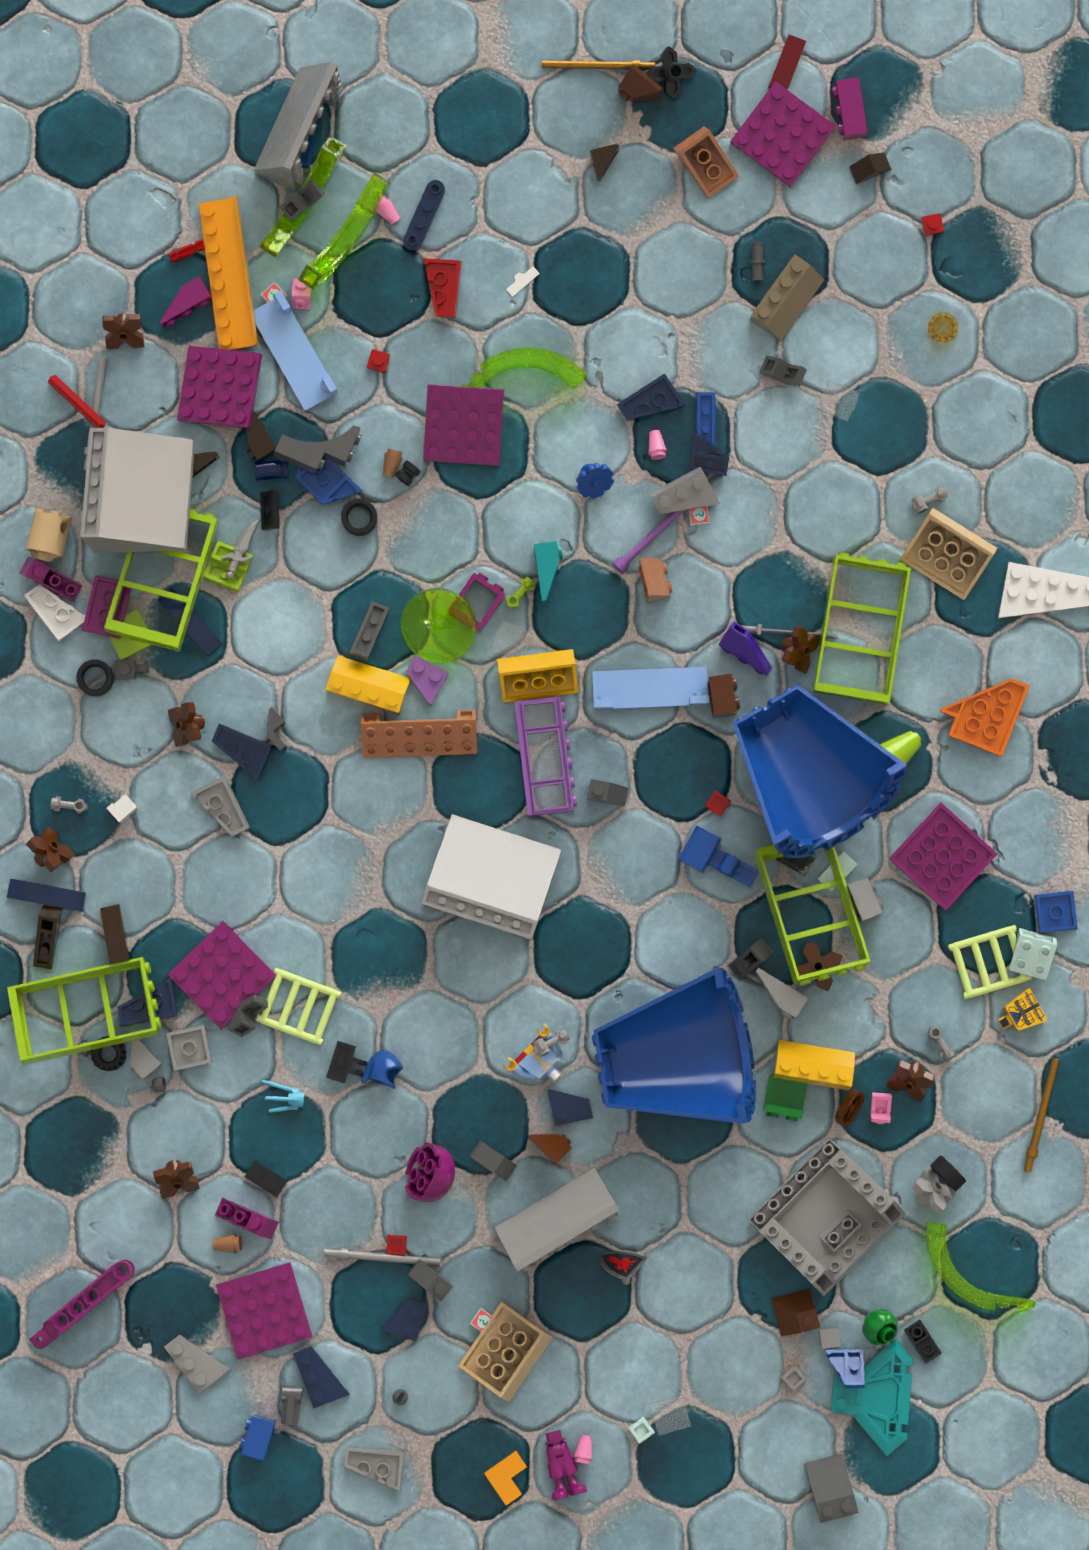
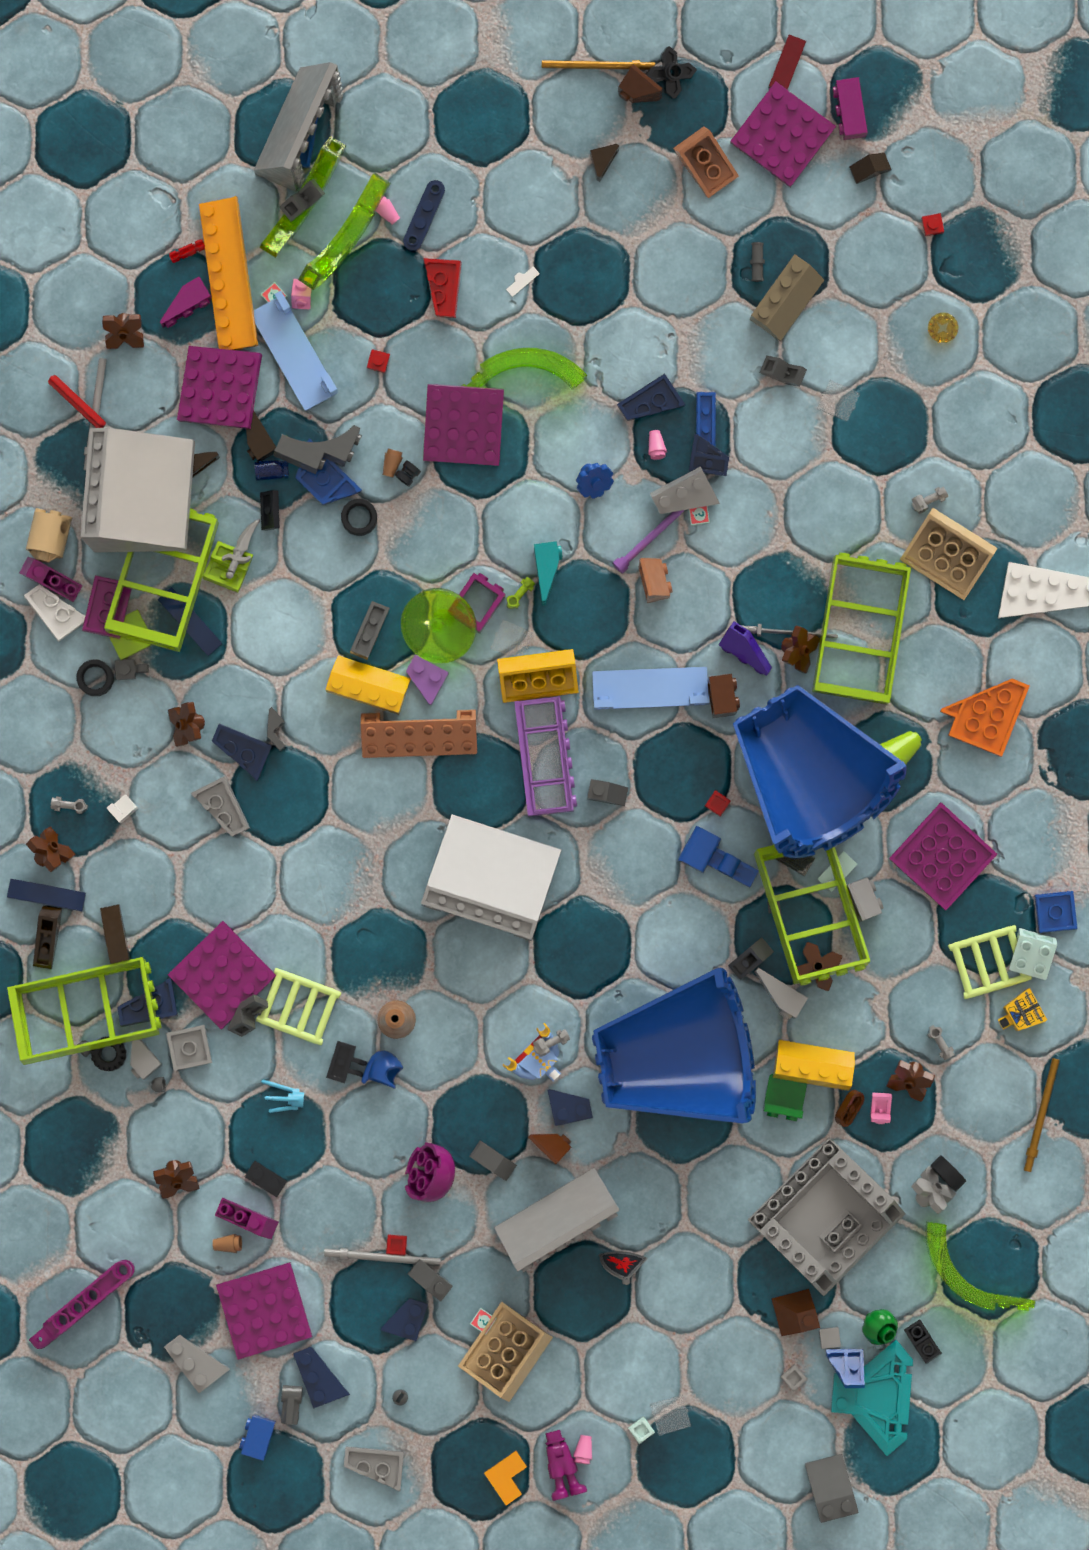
(405, 1023): none -> medium nougat cone

